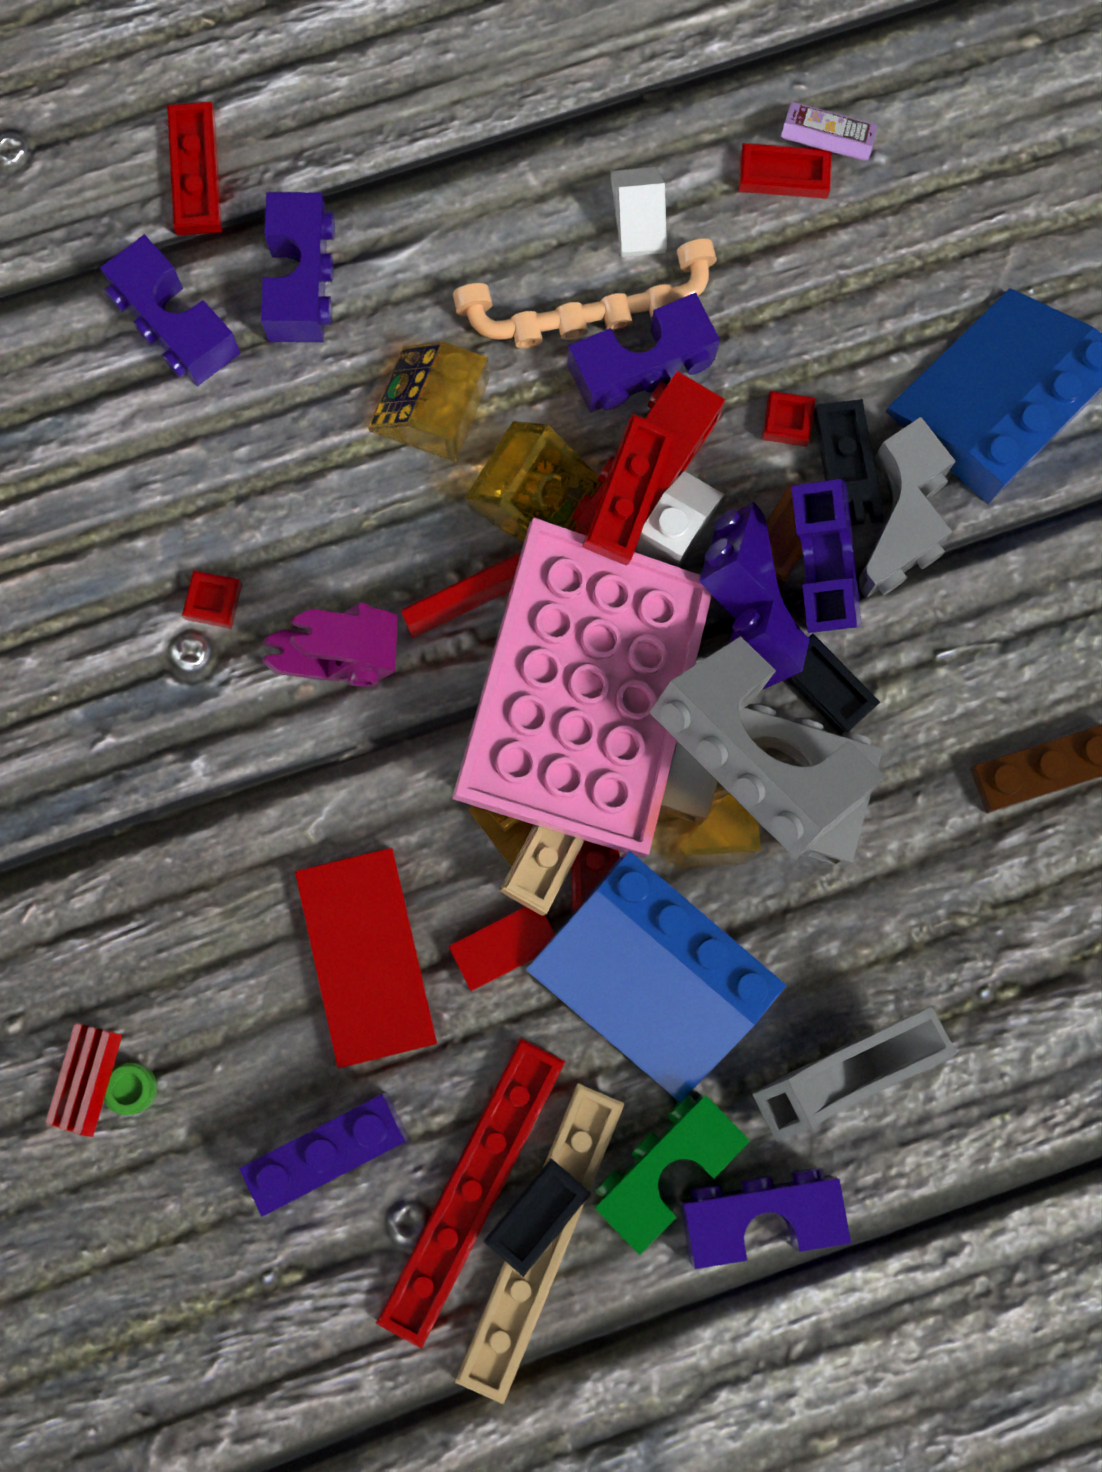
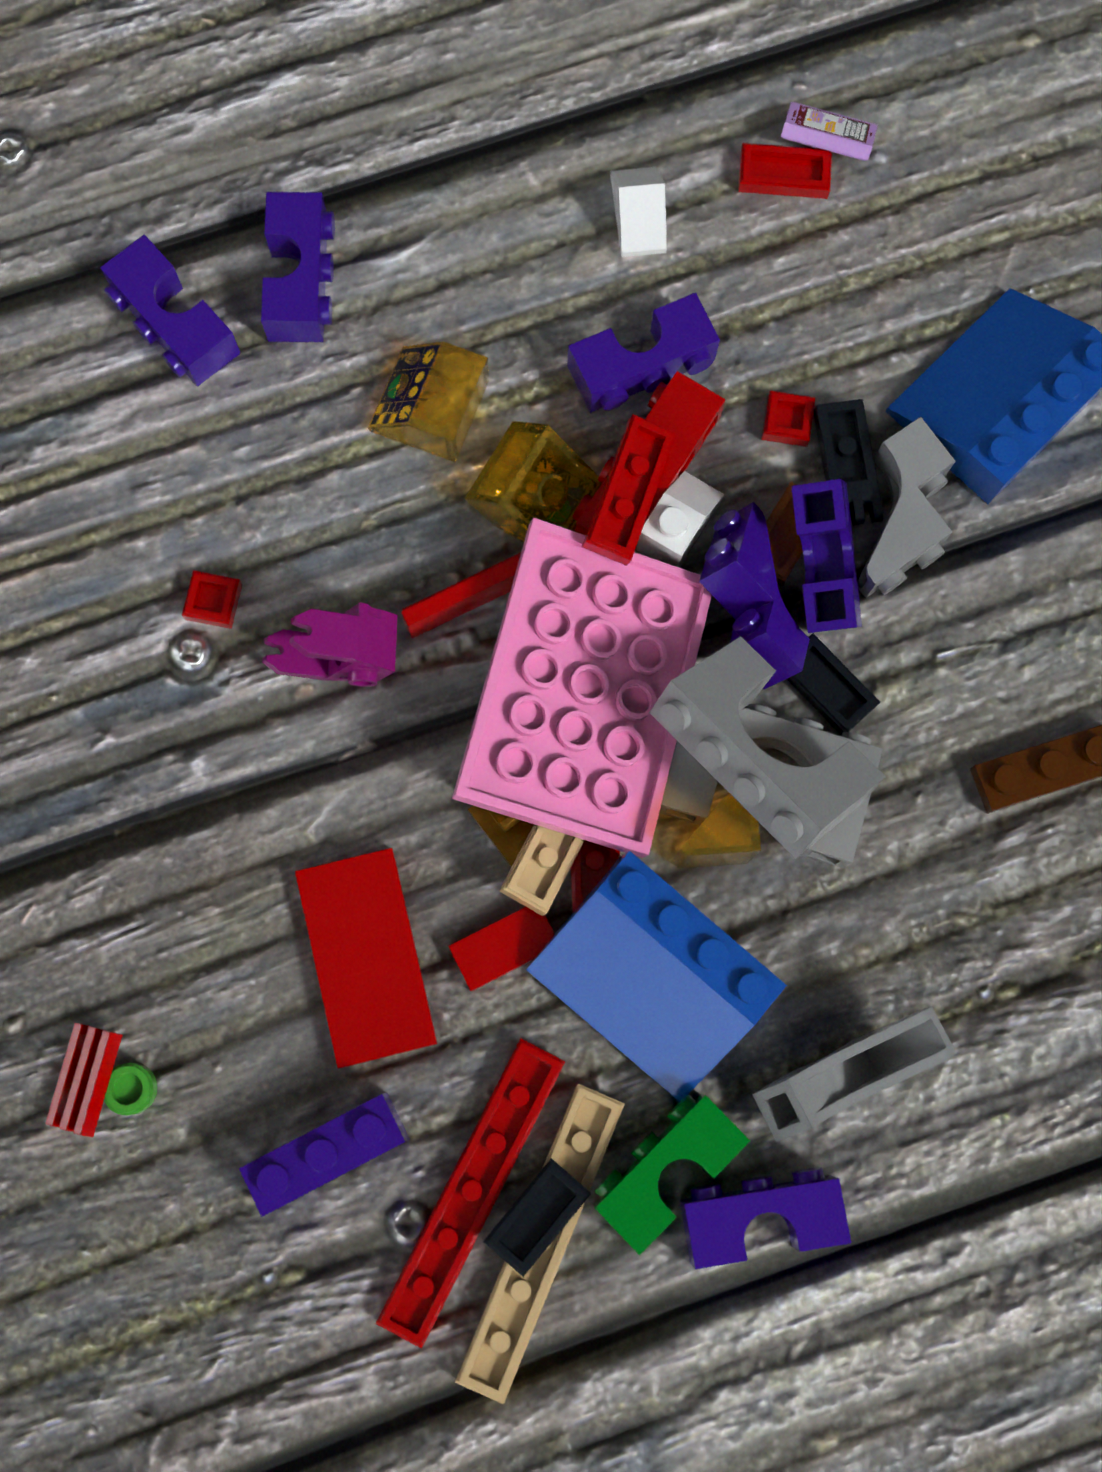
(194, 168): red tile -> none
(571, 318): light nougat bar -> none

